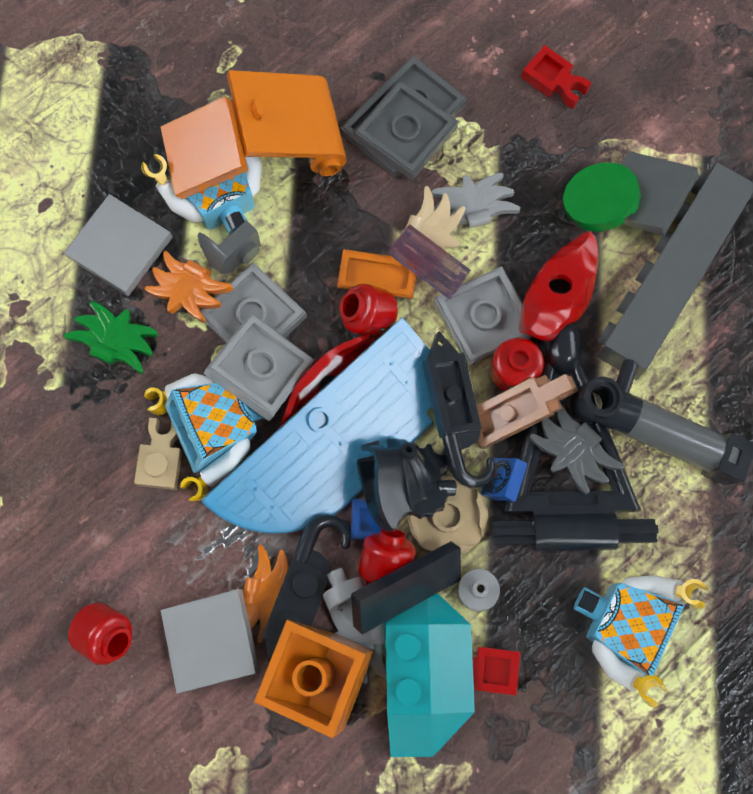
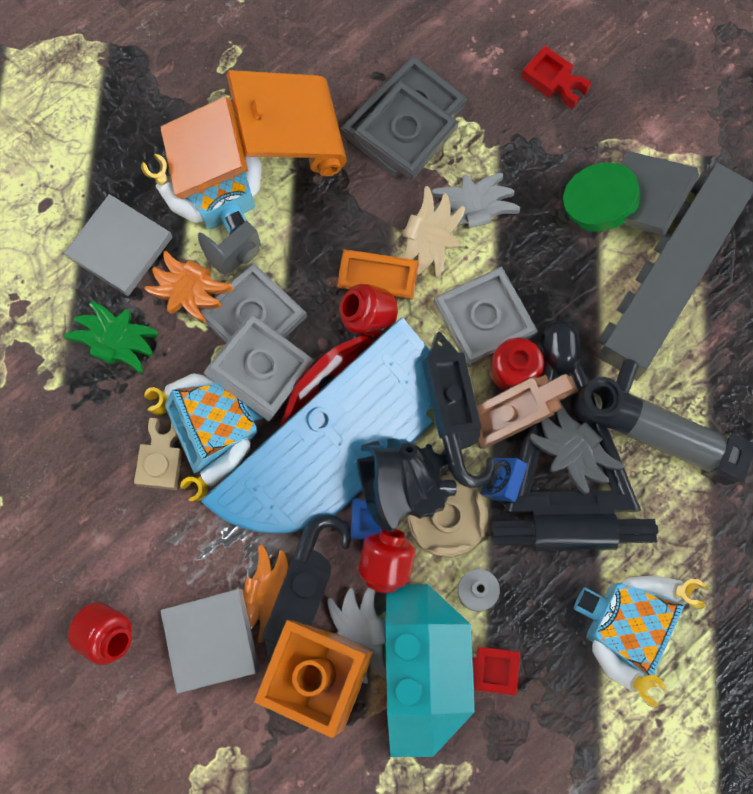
(340, 593): light grey tile -> none
(405, 587): black tile -> none
(429, 261): clear purple tile -> none
(548, 312): red piece -> none

